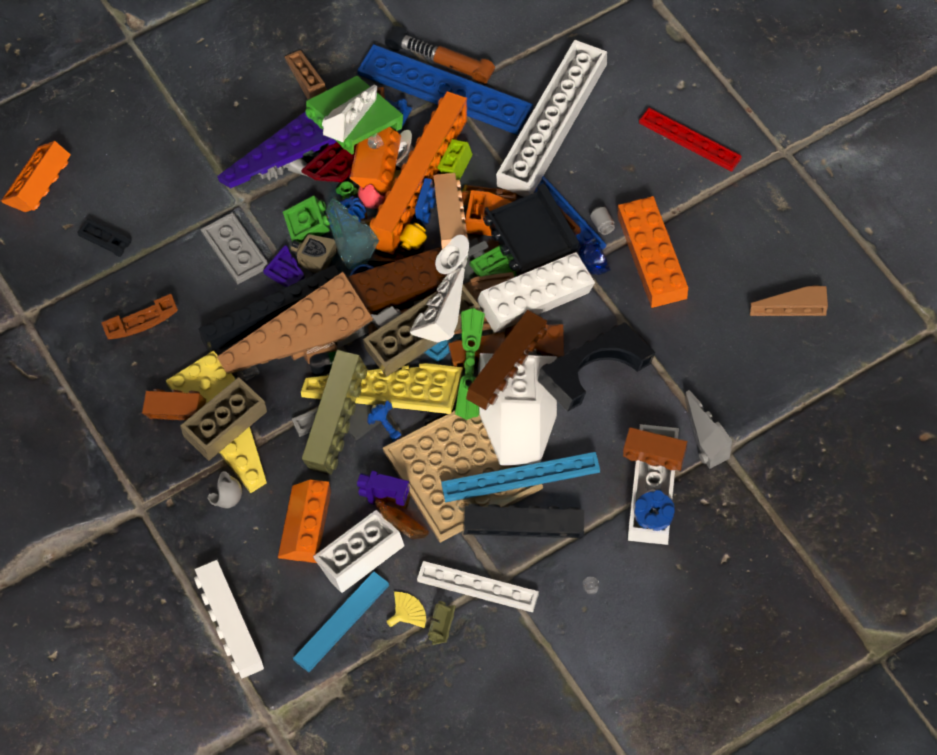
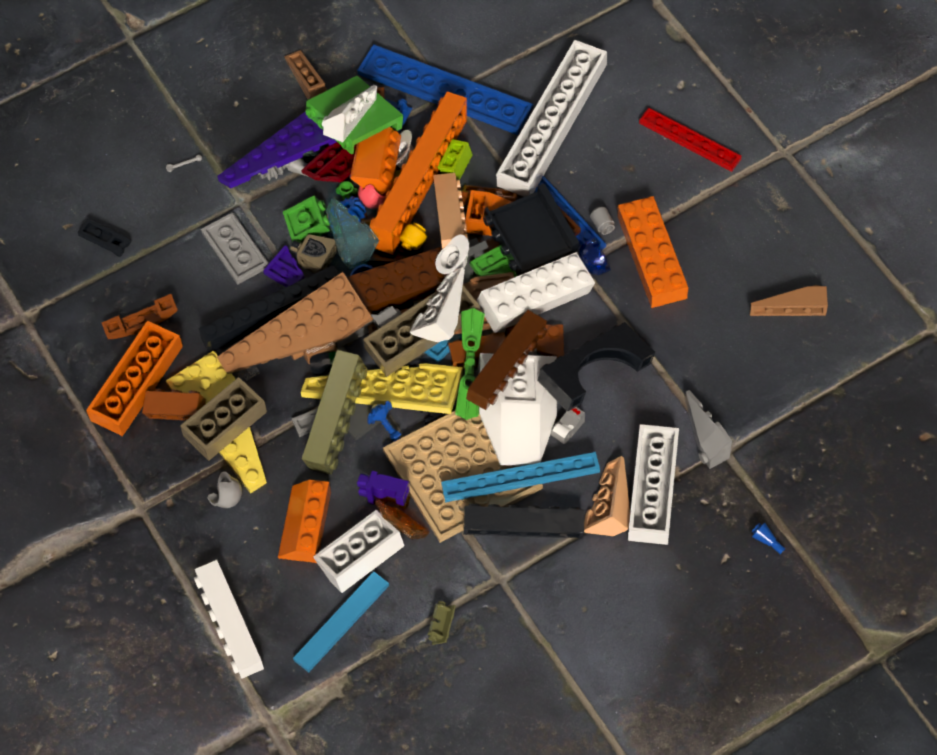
(36, 177): orange slope -> none
(135, 374): none -> orange brick
(170, 167): none -> light grey hinge
(375, 141): clear hinge -> none
(408, 610): light yellow hand -> none
(425, 203): blue plate -> none
(478, 586): white plate -> none
(479, 70): piece -> none
(568, 425): none -> light grey leg
(591, 585): clear hinge -> none
(611, 504): none -> light nougat wedge
(654, 500): blue plate -> none
(655, 449): dark orange brick -> none
(763, 534): none -> blue cone

